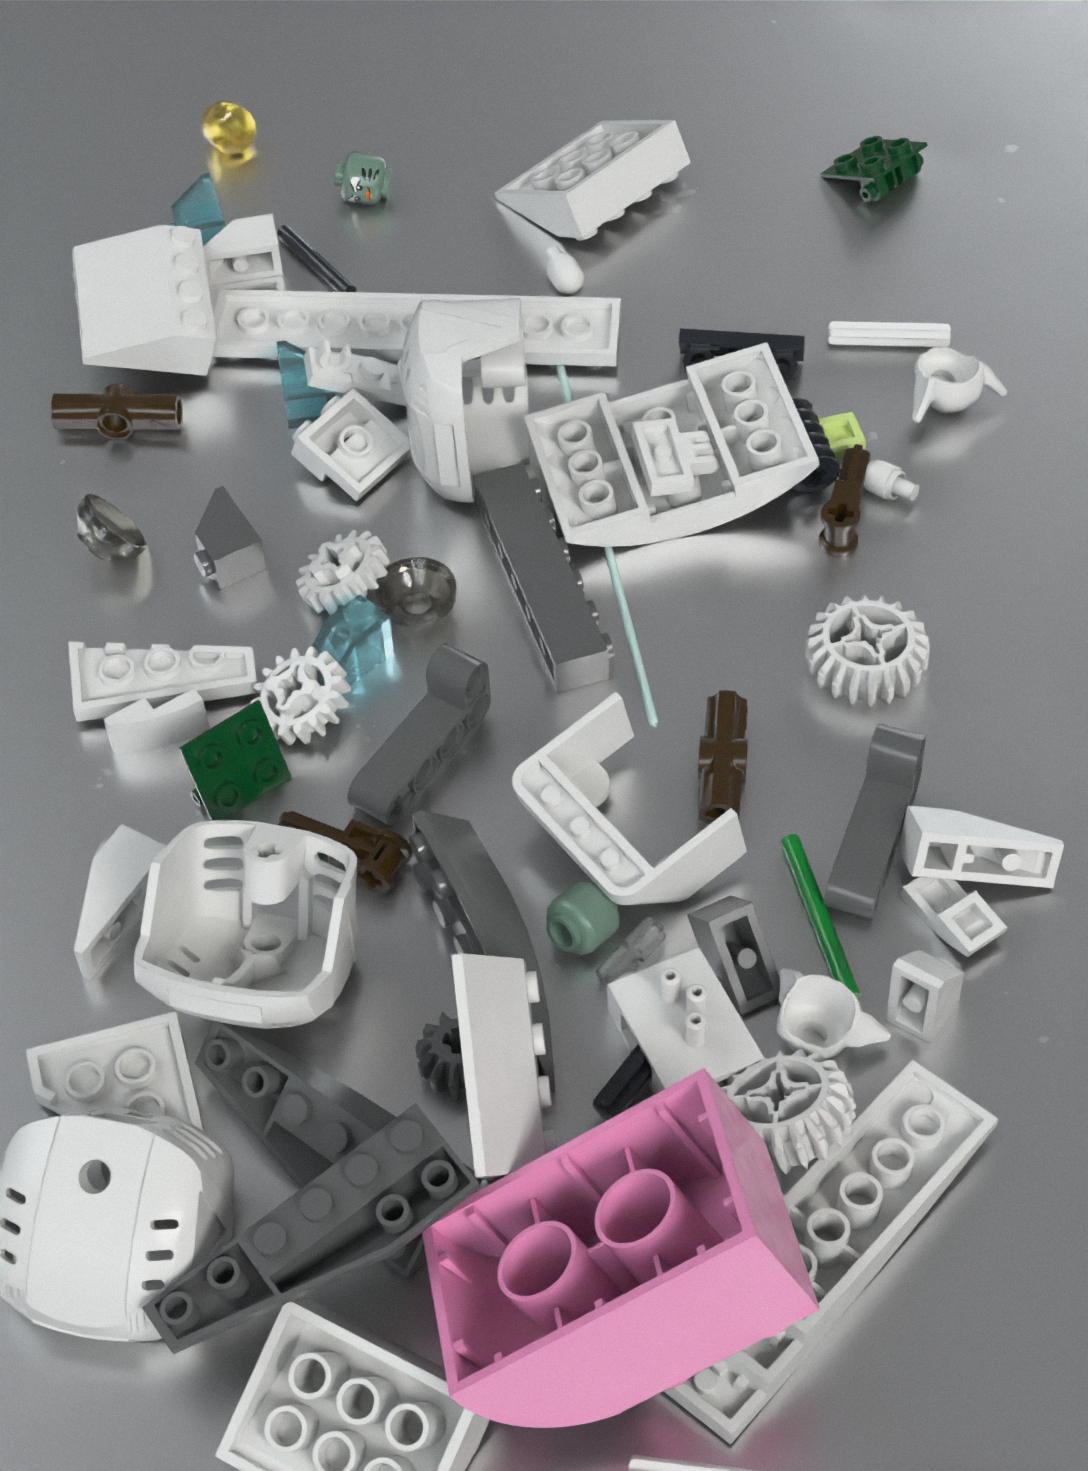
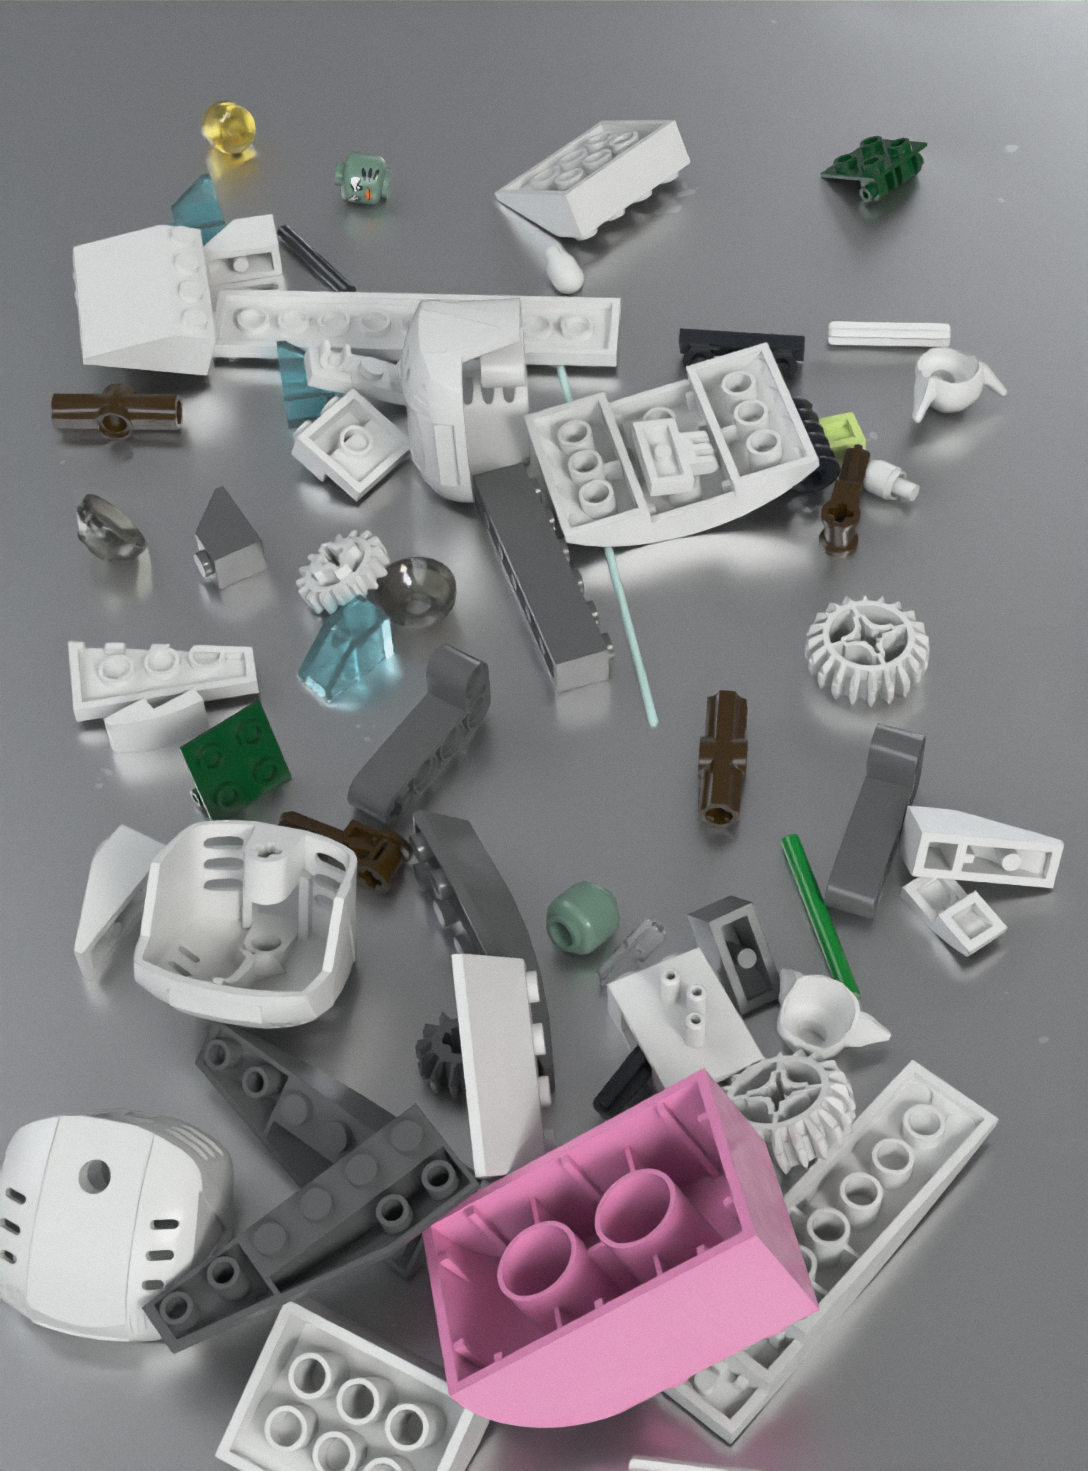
(118, 1067): white plate -> none
(301, 694): white gear -> none
(567, 783): white windscreen -> none
(922, 993): white slope -> none

